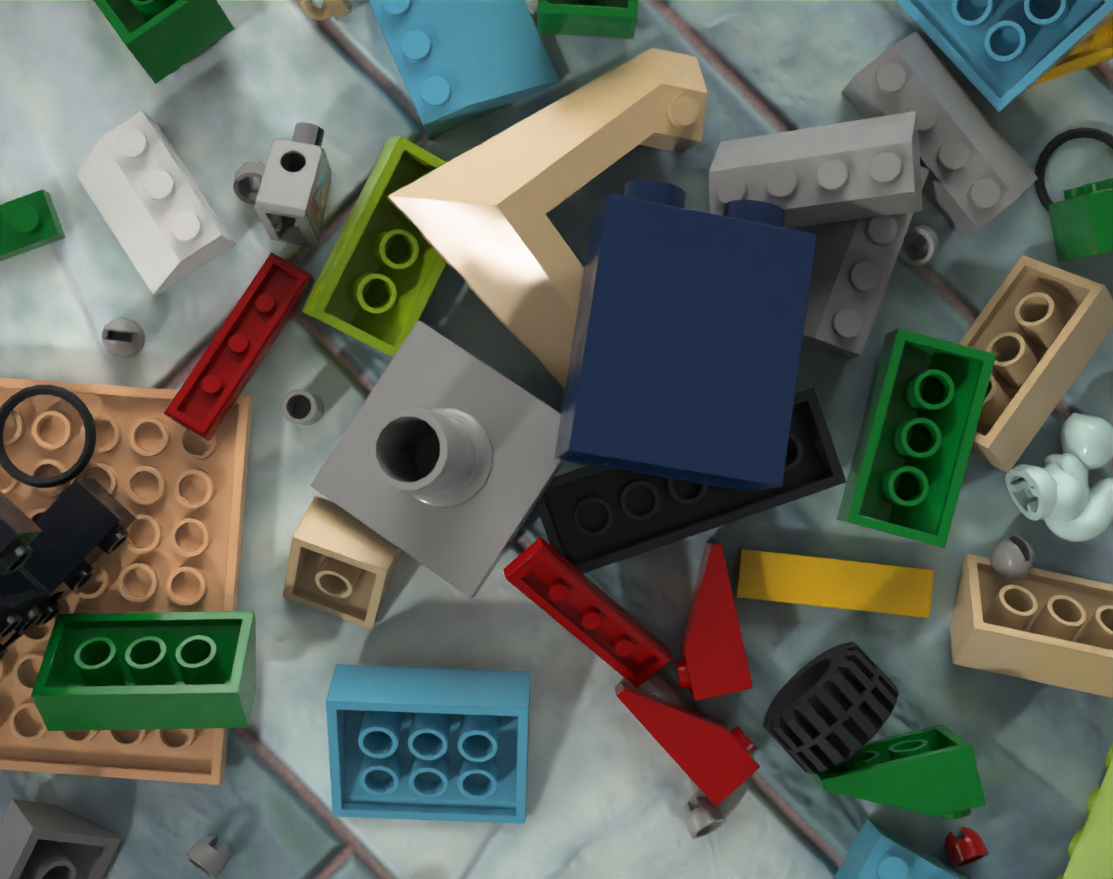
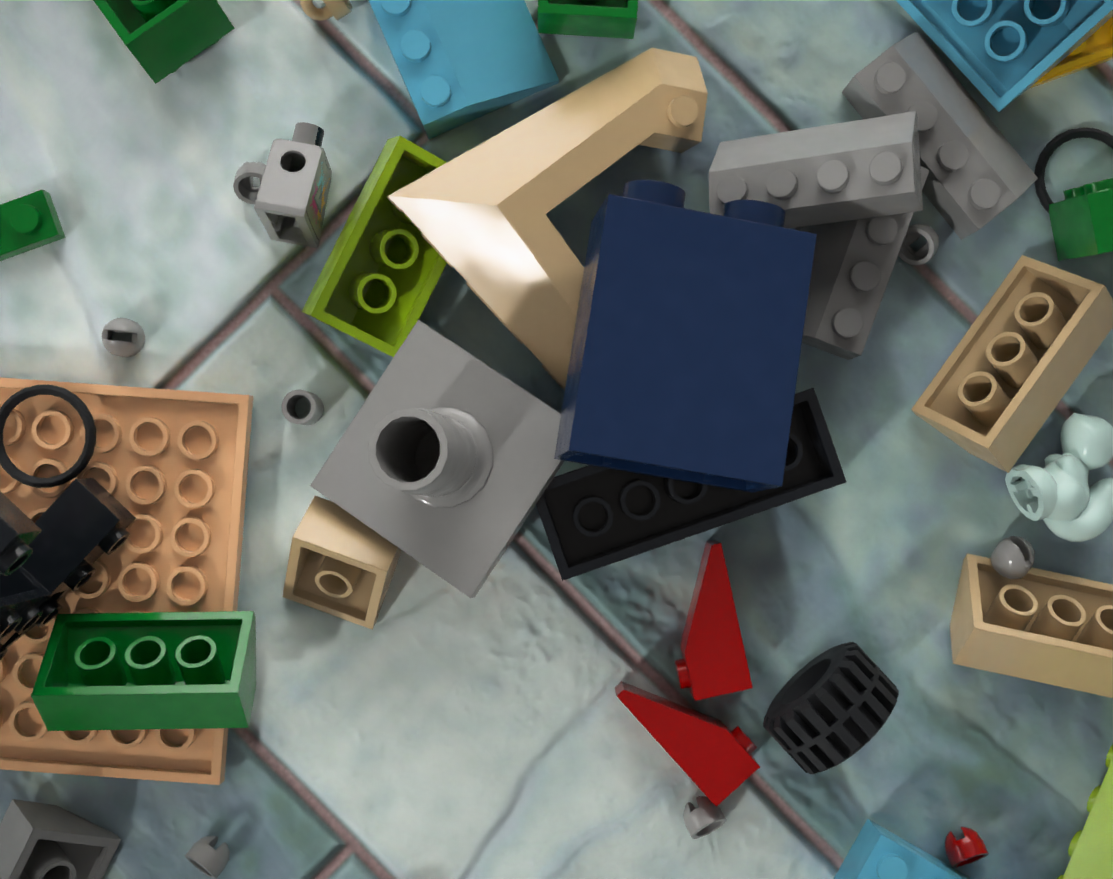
(152, 203): white slope -> none
(239, 347): red tile -> none
(428, 743): medium azure slope -> none
(587, 612): red tile -> none
(834, 583): yellow tile -> none
(914, 771): green slope -> none
(916, 437): green slope -> none

